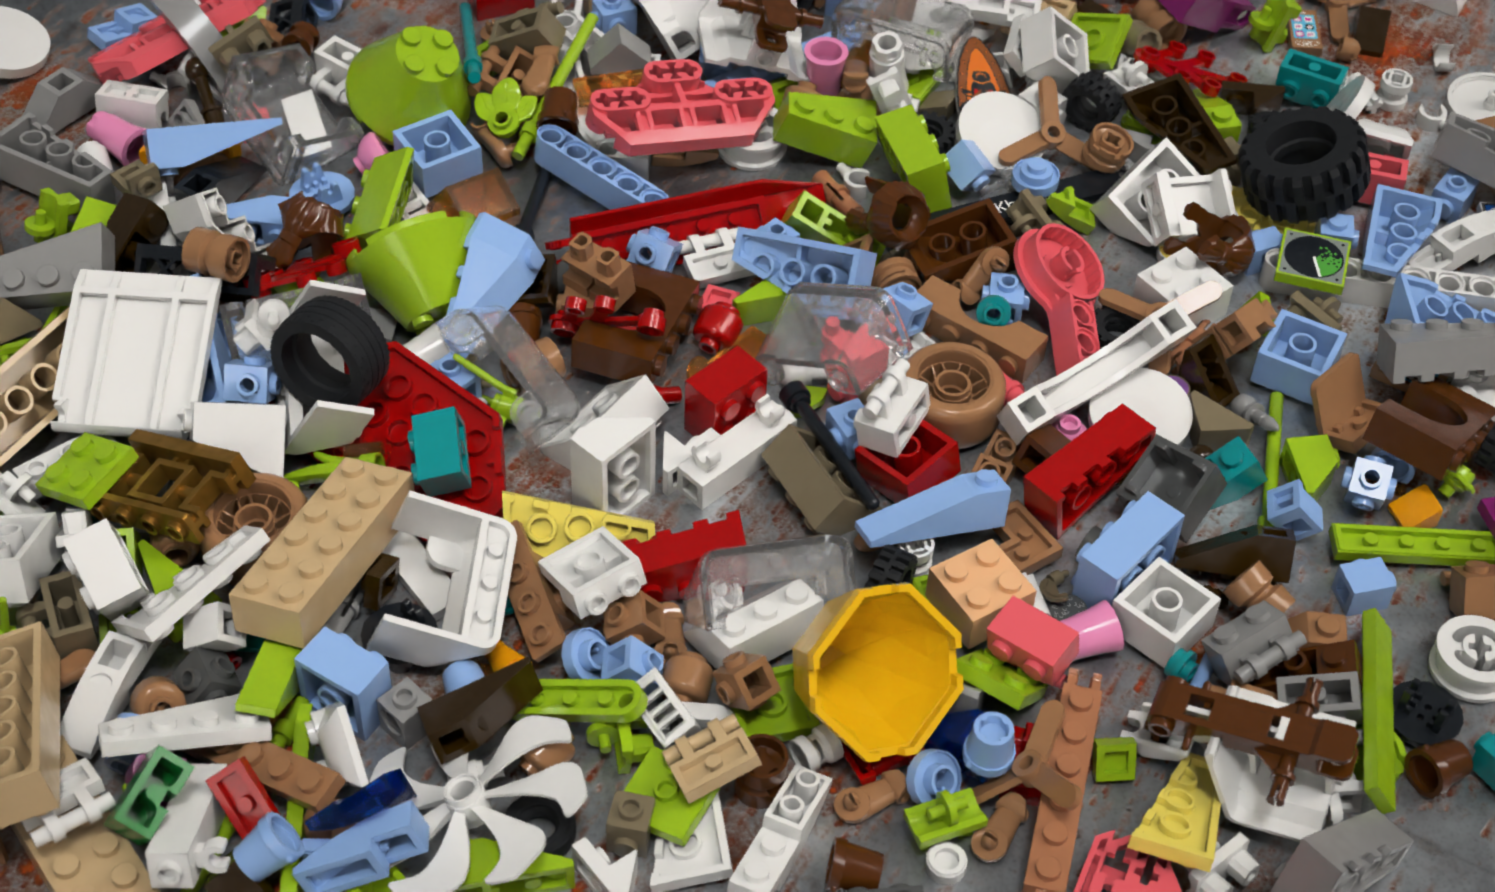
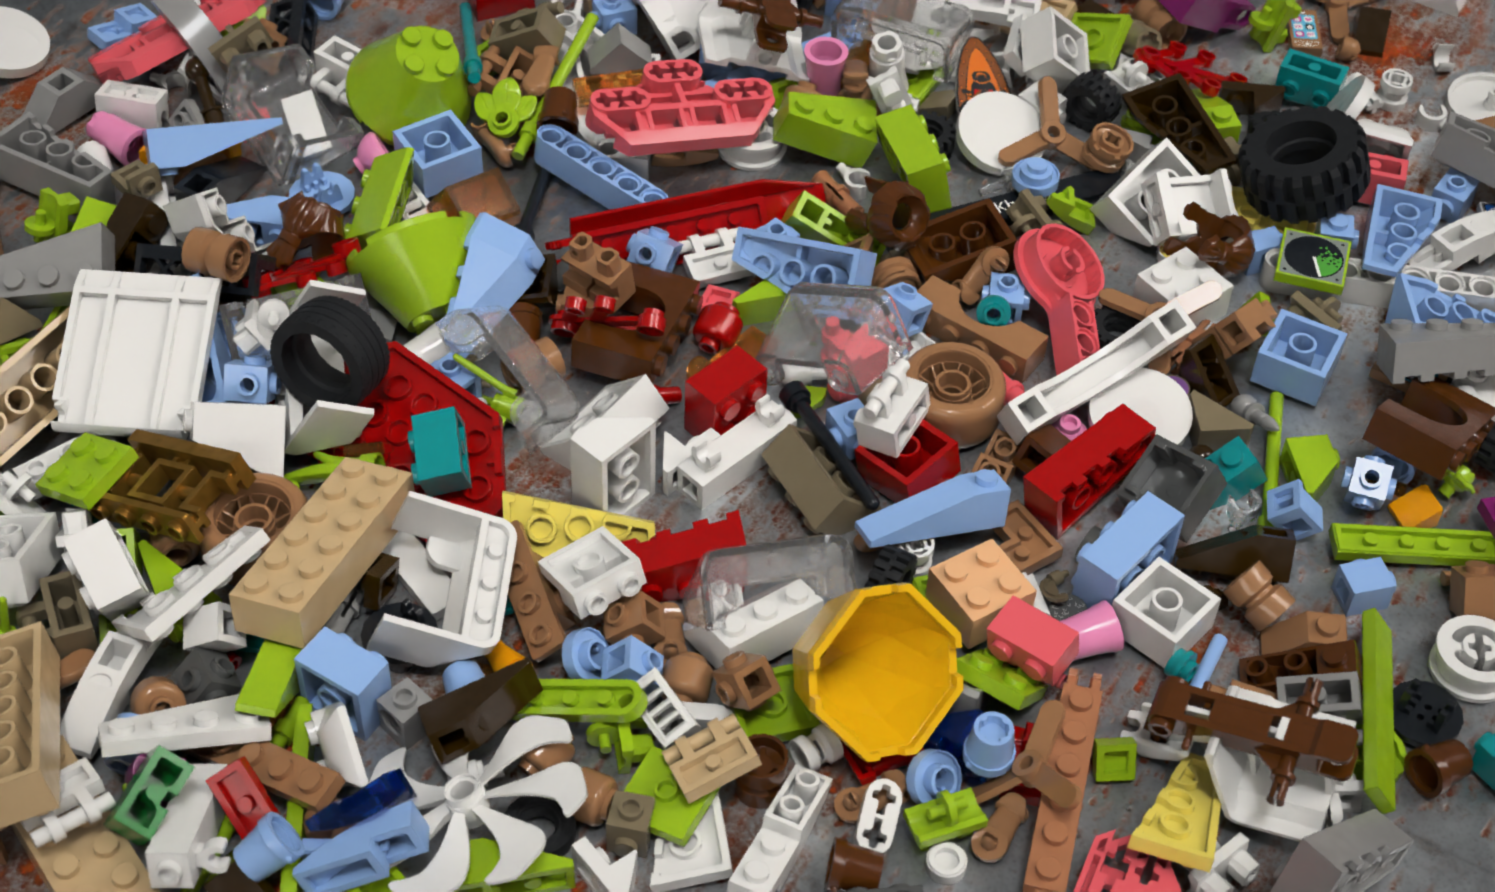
(302, 33): reddish brown wheel -> none
(599, 800): none -> medium nougat head
(886, 821): none -> white beam
(969, 166): light blue brick -> none
(1241, 516): none -> clear piece
(1252, 644): light grey brick -> none
(1342, 405): medium nougat bracket -> none

